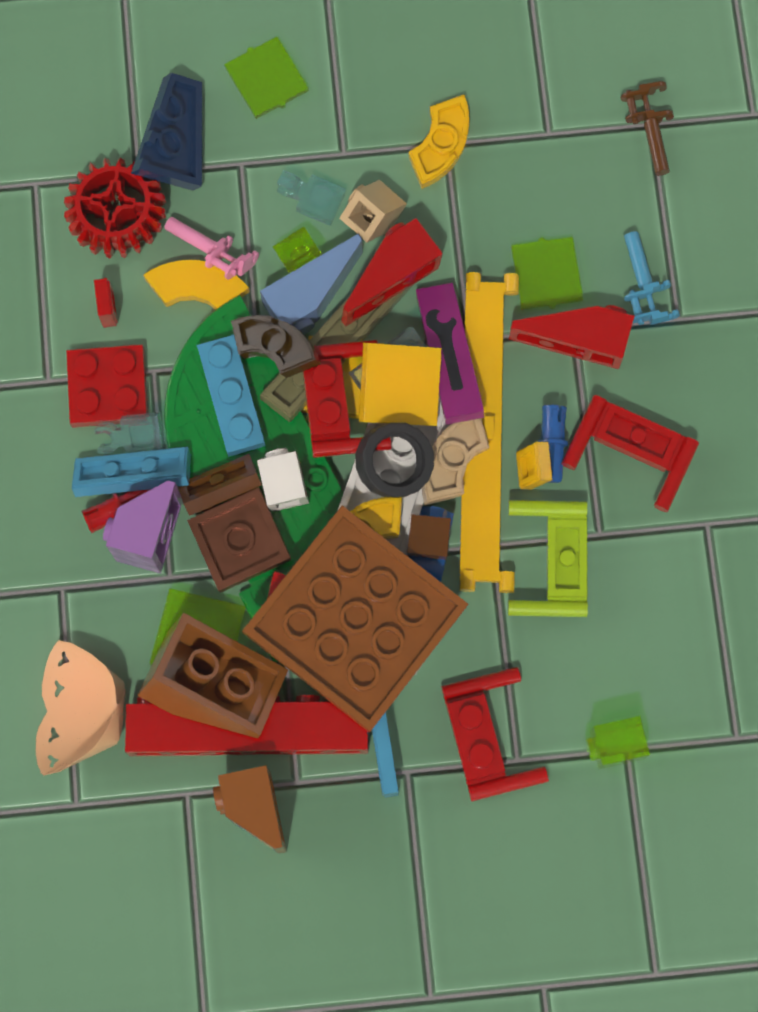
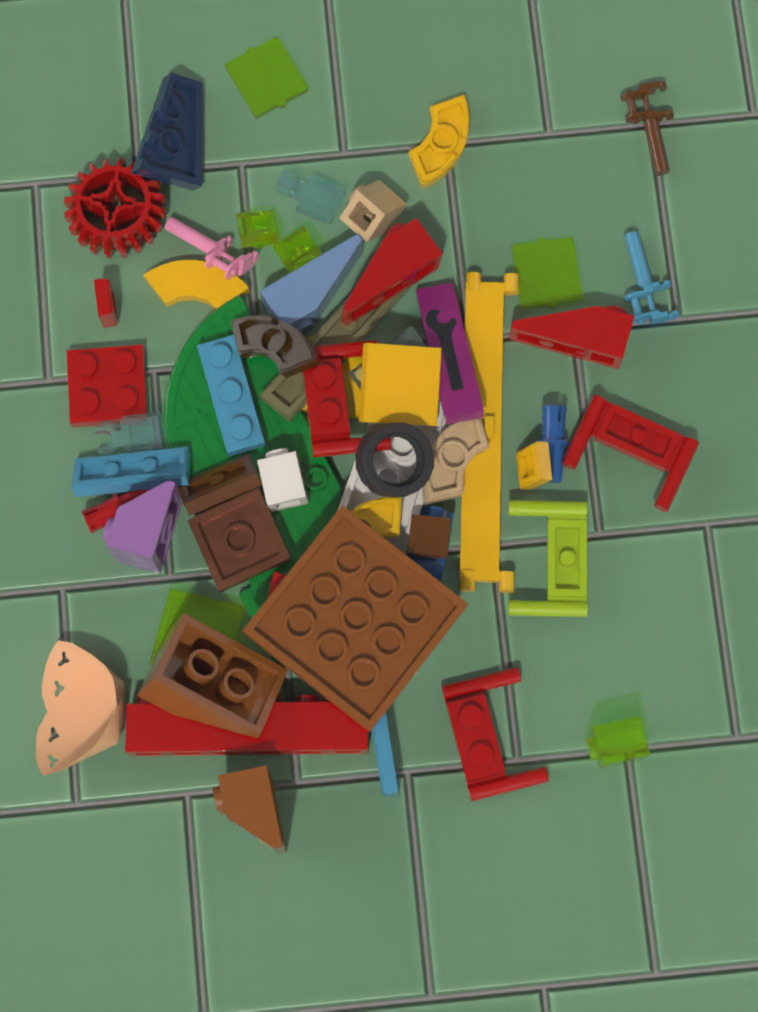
(257, 229): none -> clear neon green plate

